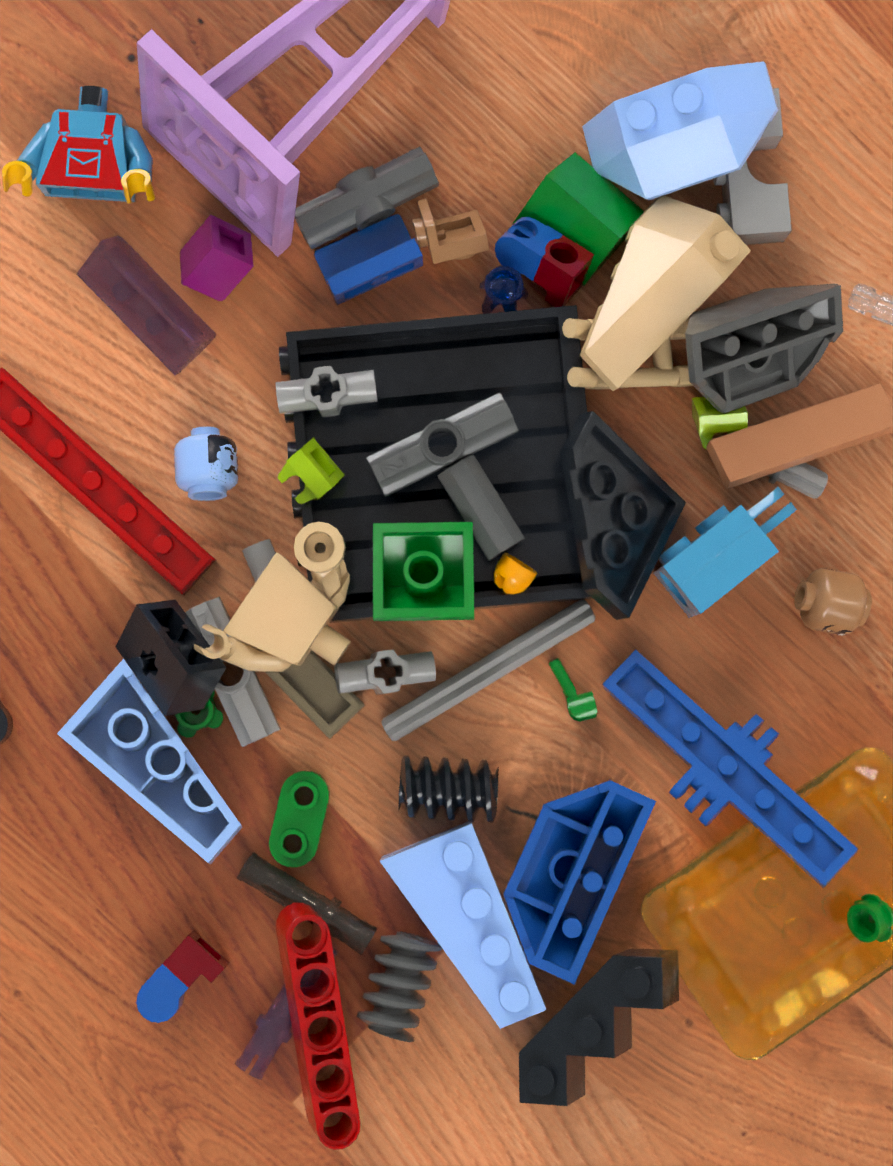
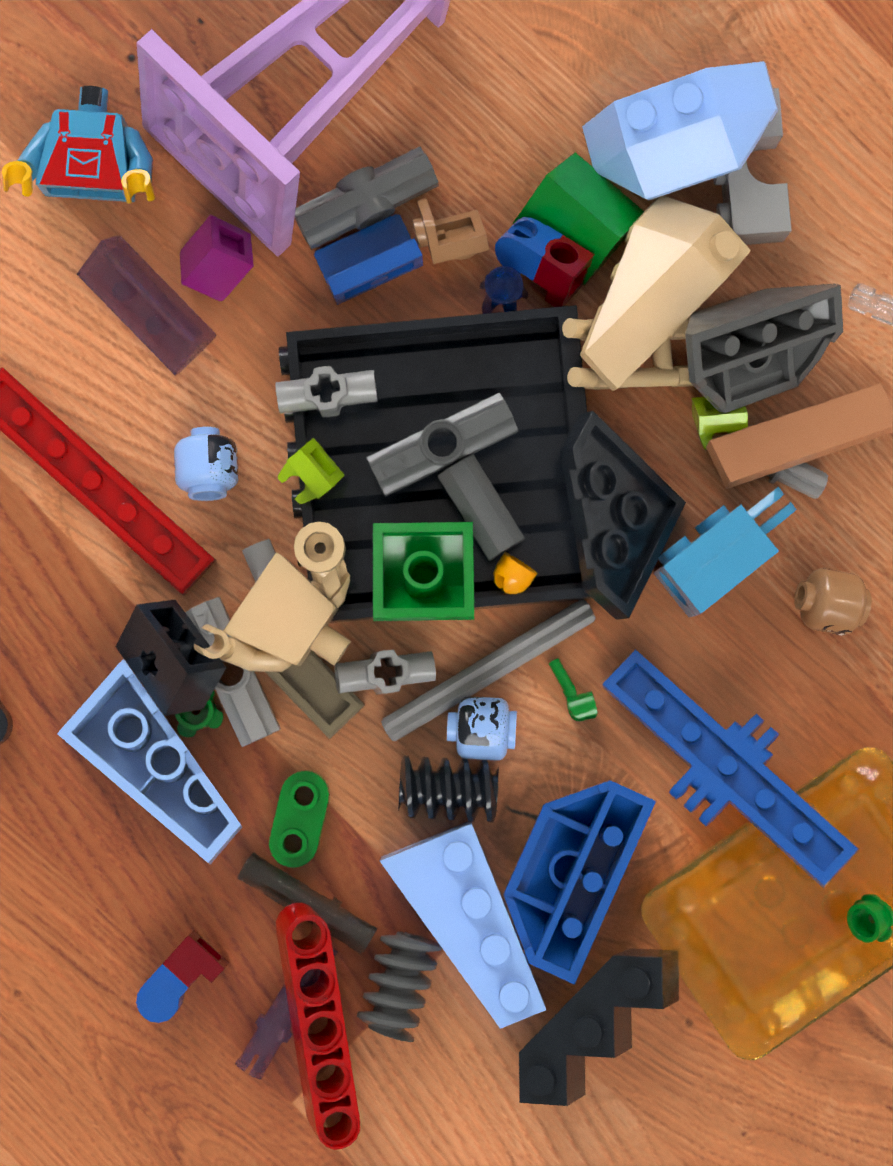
(482, 728): none -> light blue head

